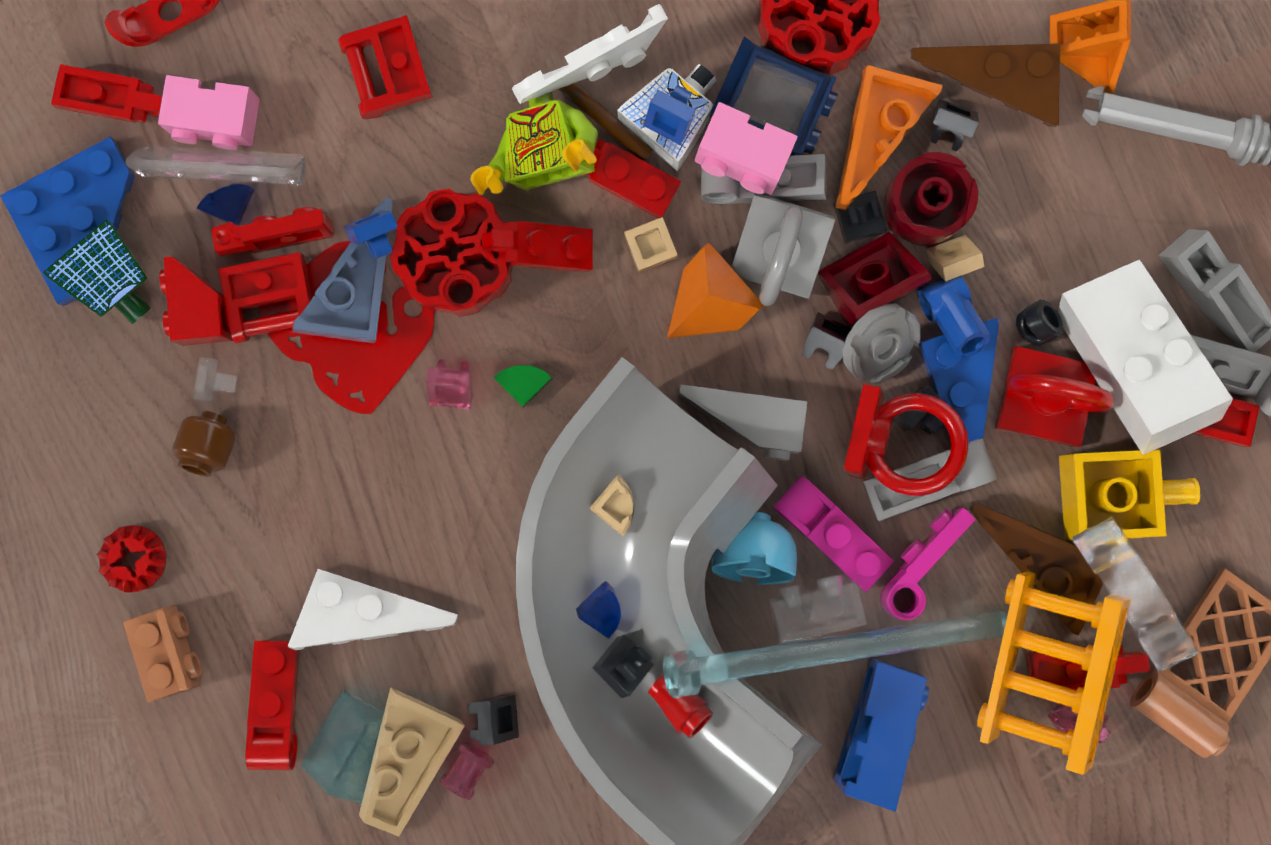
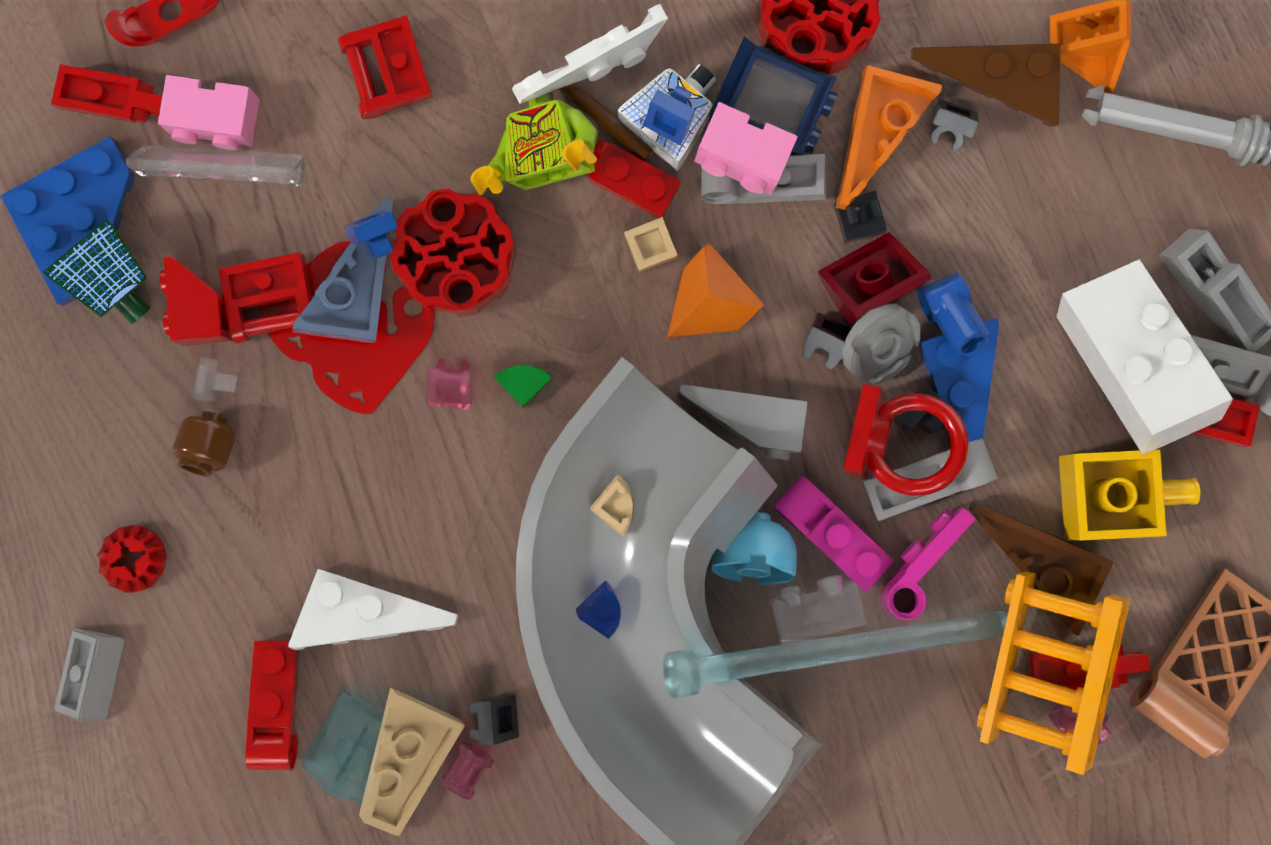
(89, 675): none -> light grey slope
(163, 652): nougat bracket -> none
(227, 203): clear blue tile -> none
(272, 233): red hinge -> none
(543, 245): red hinge -> none
(623, 666): black tile -> none
(686, 713): red cone -> none
(782, 247): light grey tile -> none
(881, 734): blue wedge -> none
(950, 188): dark red brick -> none
(955, 257): tan tile -> none
(1042, 321): black tile -> none
(1049, 397): red tile -> none
(1127, 575): clear slope -> none

